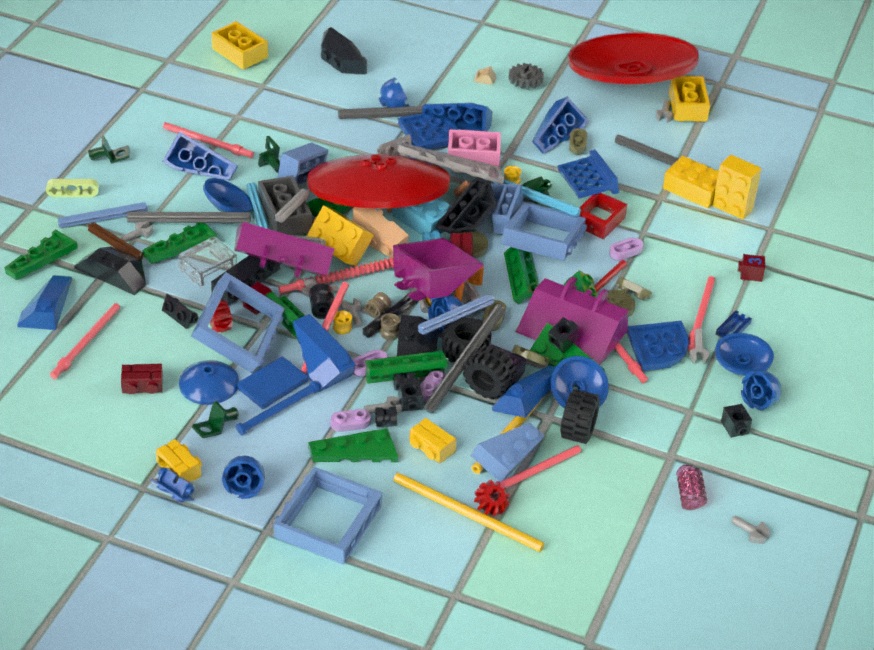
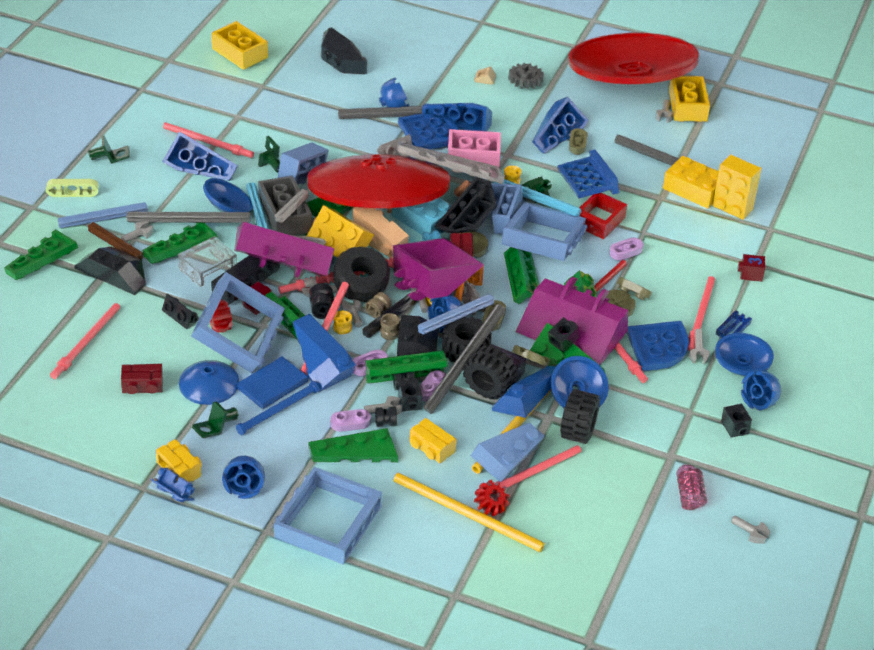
(47, 305): blue wedge -> none
(363, 260): none -> black tyre

